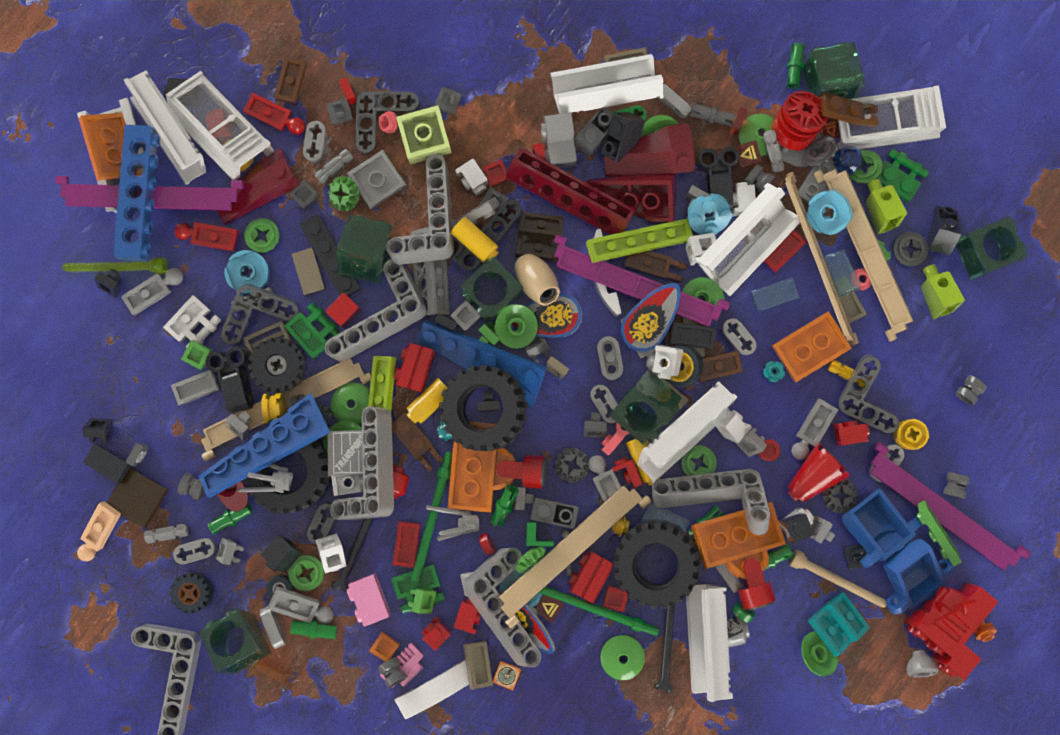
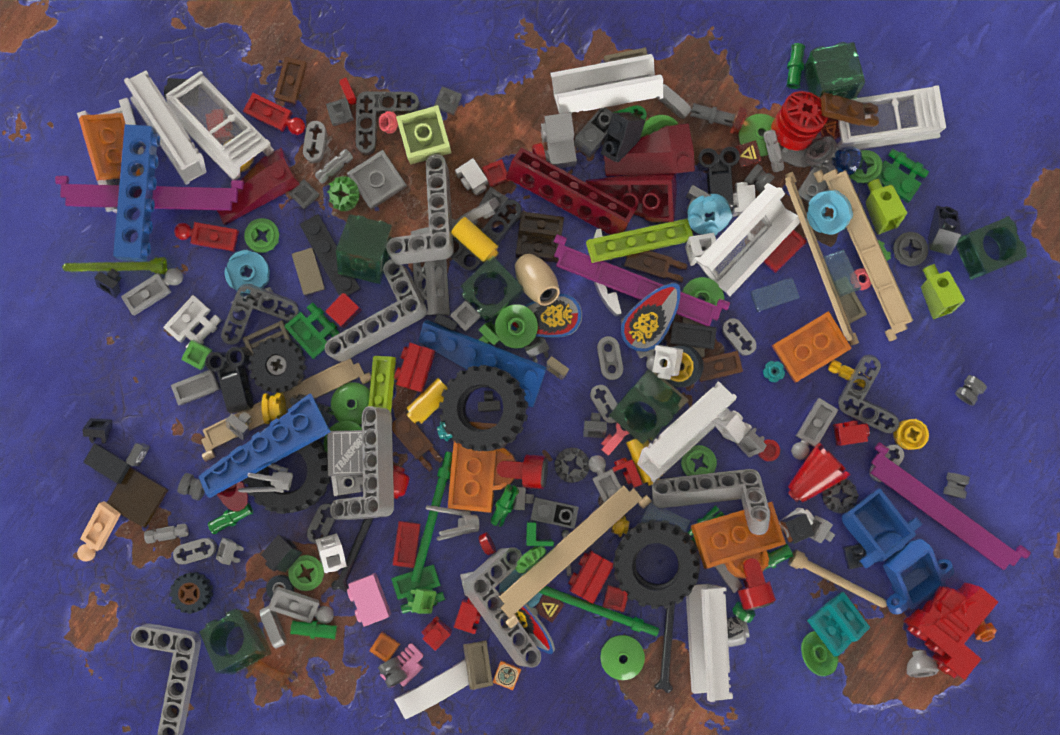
(938, 533): bright green plate -> none

